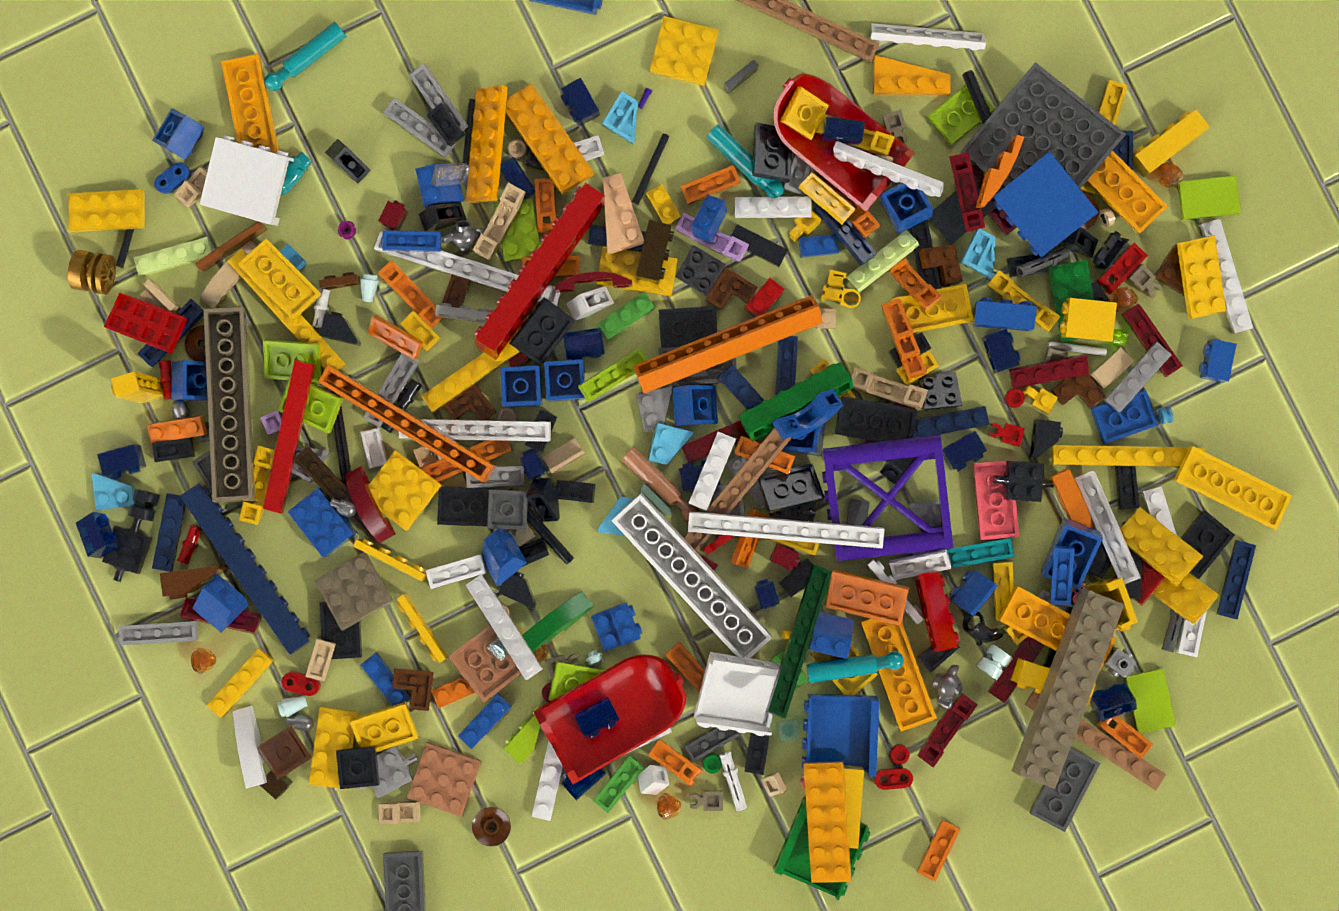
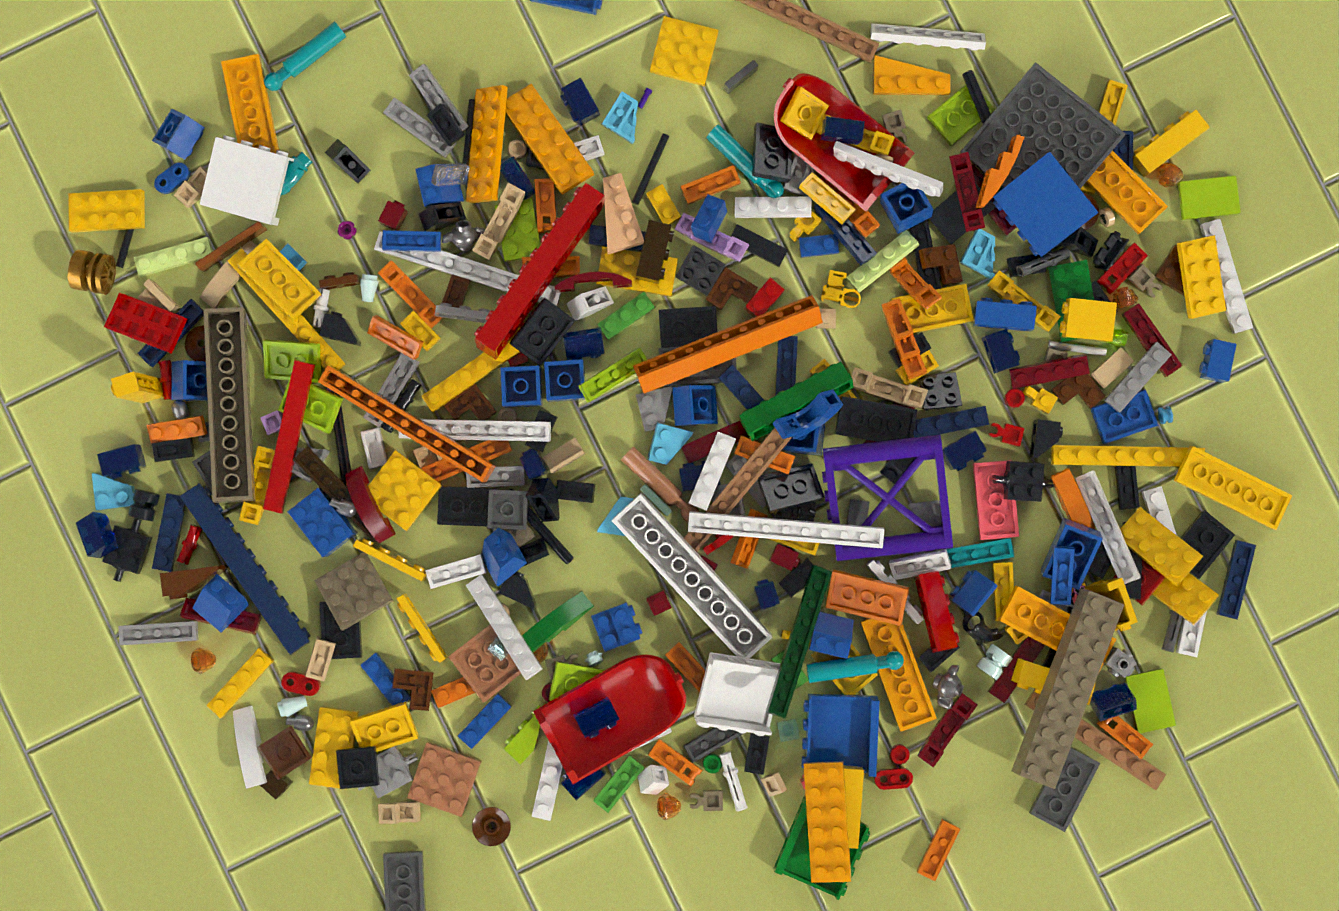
(659, 602): none -> dark red brick

